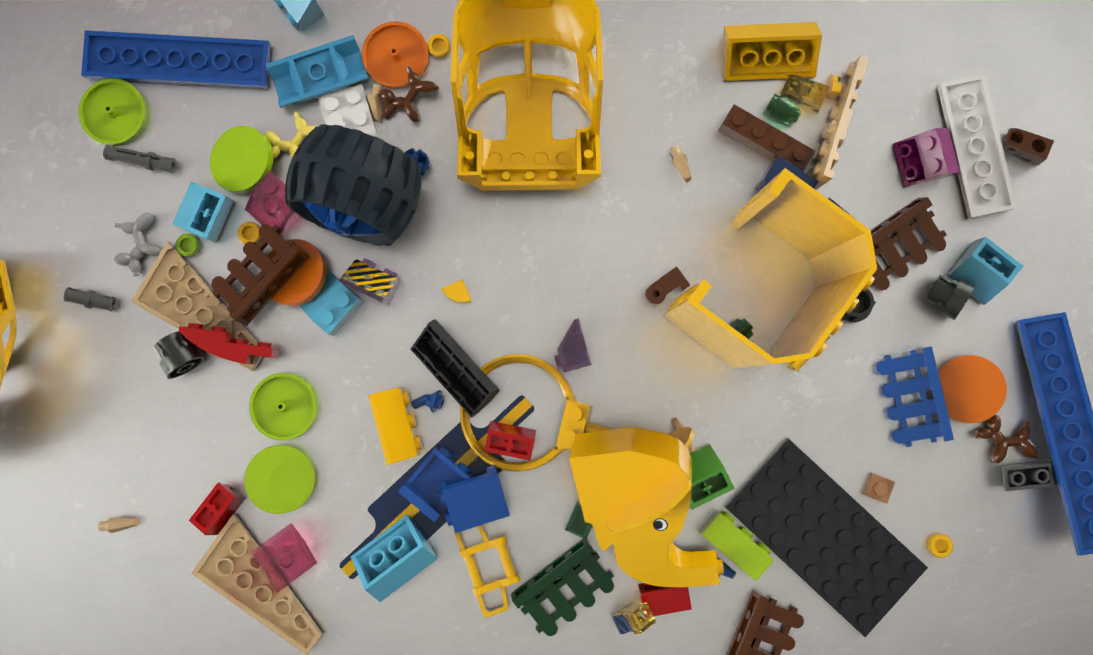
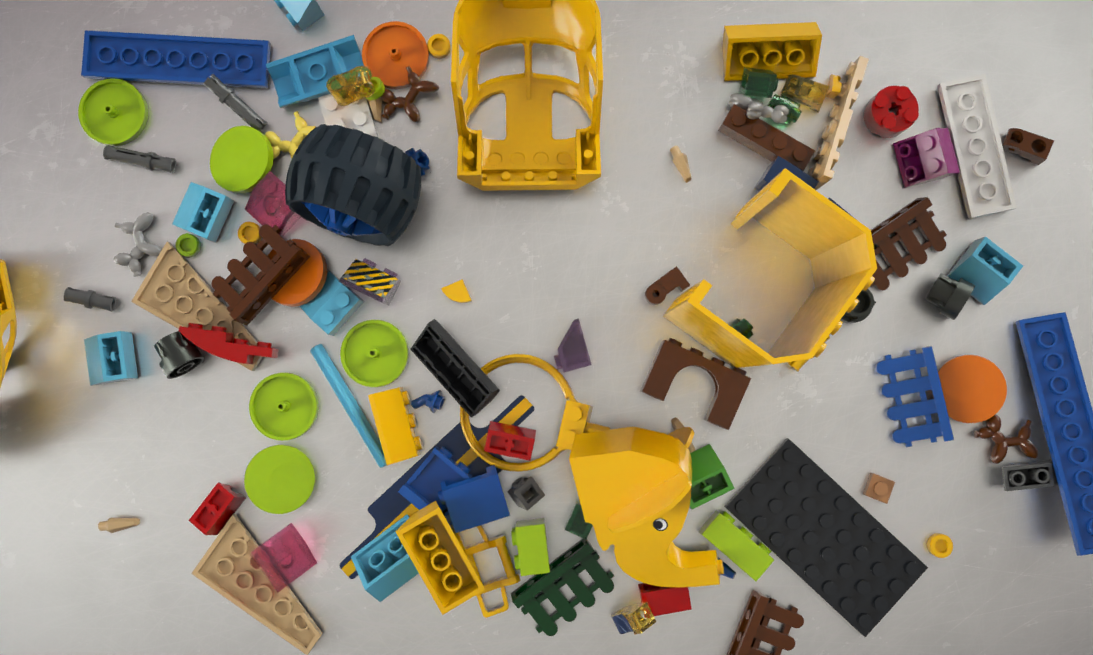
(110, 357): none -> medium azure slope
(227, 96): none -> dark grey pin
(349, 87): none -> clear yellow piece
(349, 403): none -> medium azure axle
(374, 353): none -> lime piece
(379, 88): none -> lime tile
(439, 558): none -> yellow slope
(523, 489): none -> dark grey brick
(532, 547): none -> lime brick
(728, 383): none -> reddish brown arch
(756, 109): none -> light grey piece
(758, 82): none -> clear green brick
(903, 111): none -> red brick

